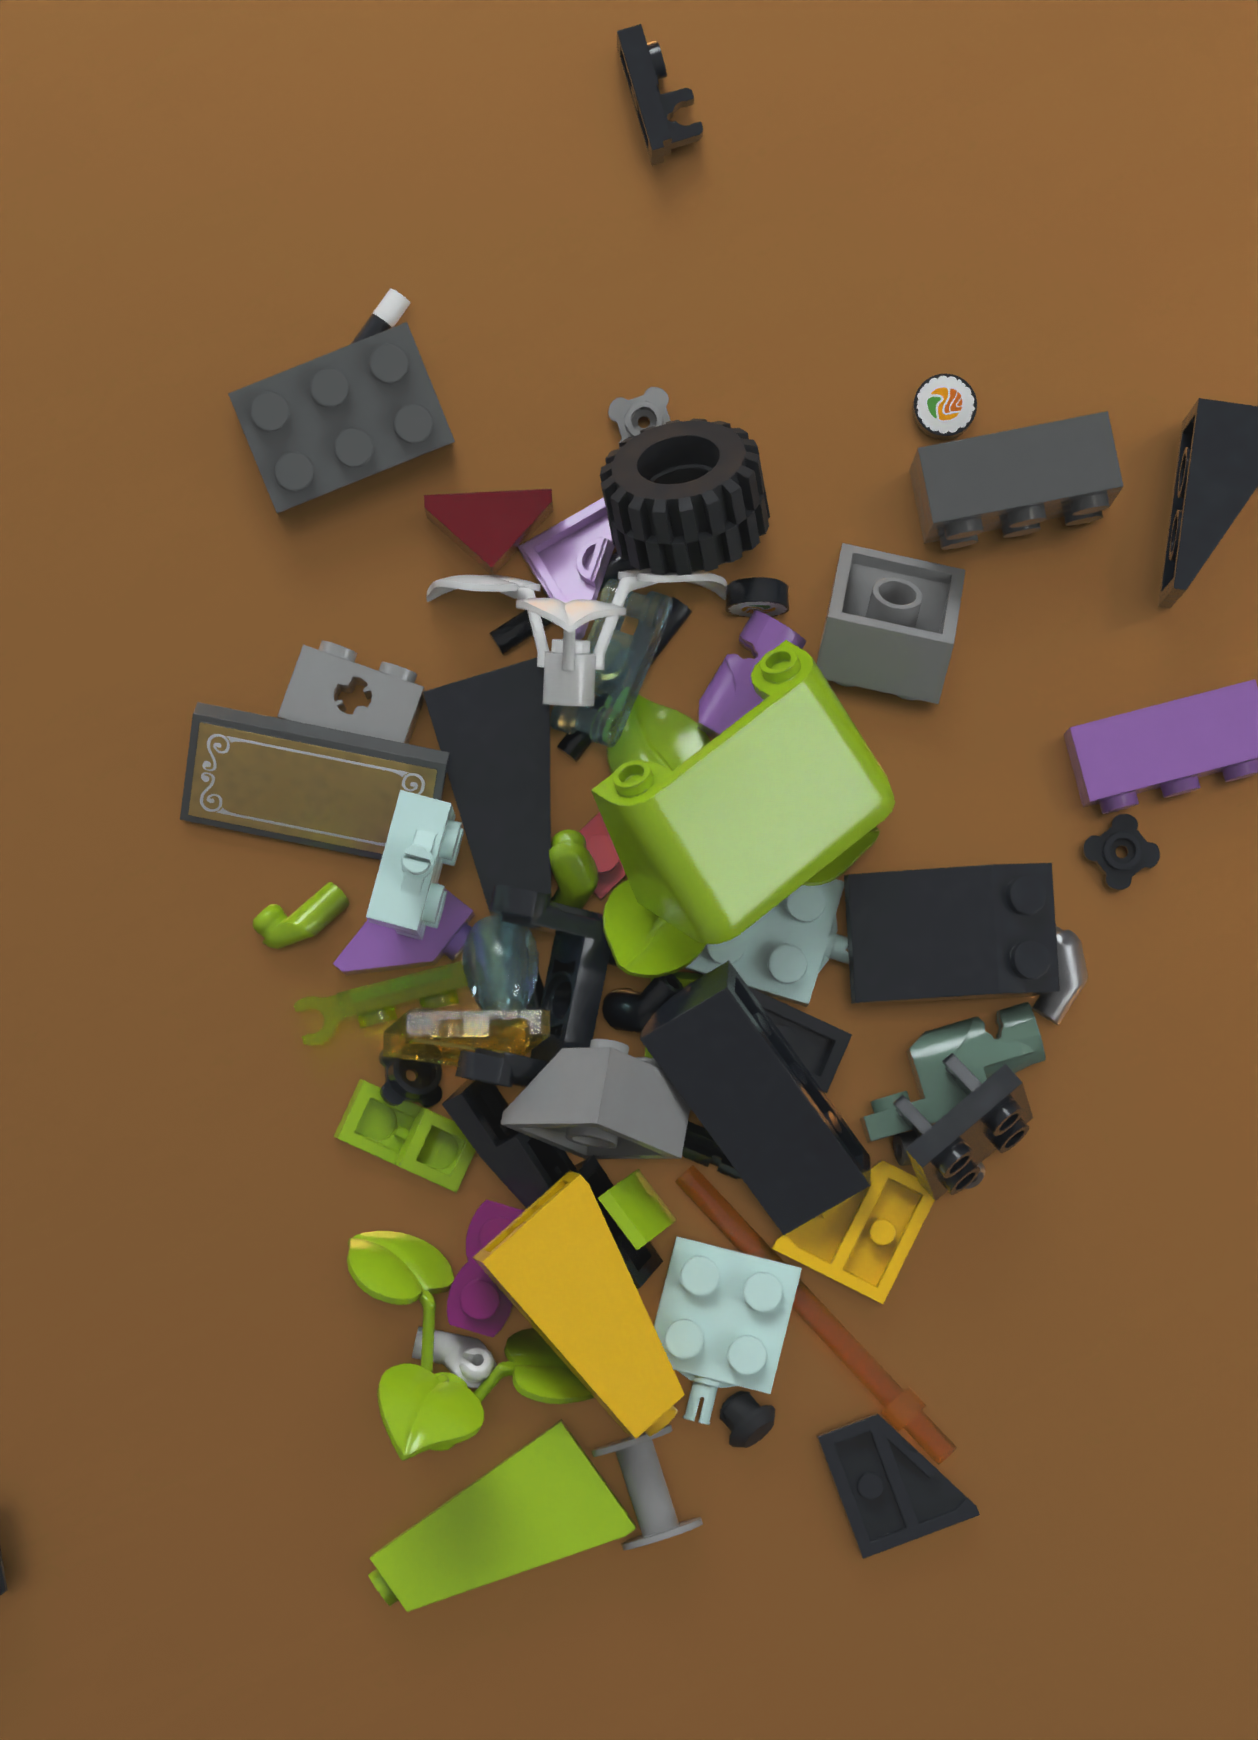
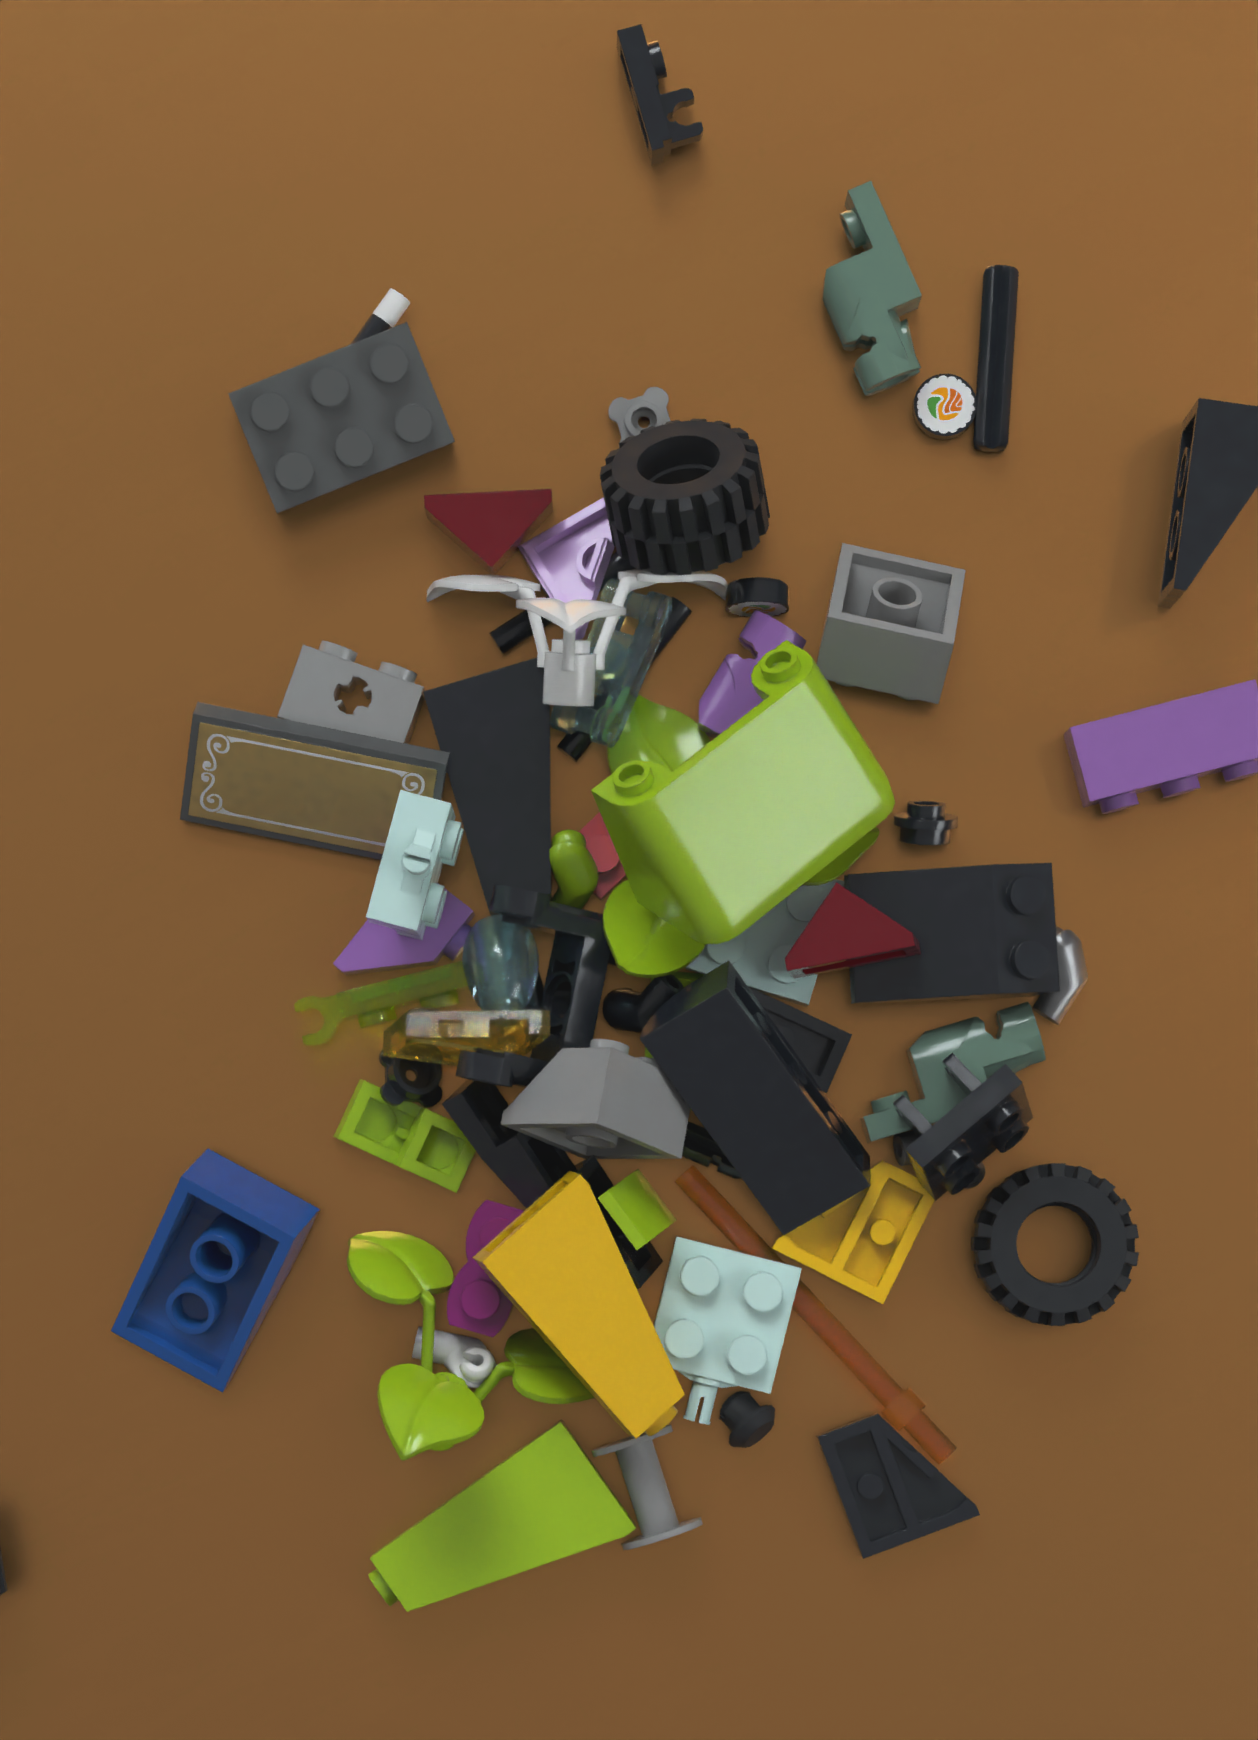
(214, 1268): none -> blue slope
(304, 922): lime arm -> none
(847, 935): none -> dark red slope
(871, 293): none -> sand green plate
(925, 823): none -> black plate
(995, 358): none -> black axle
(1016, 480): dark grey brick -> none
(1103, 852): black plate -> none
(1110, 1235): none -> black tyre

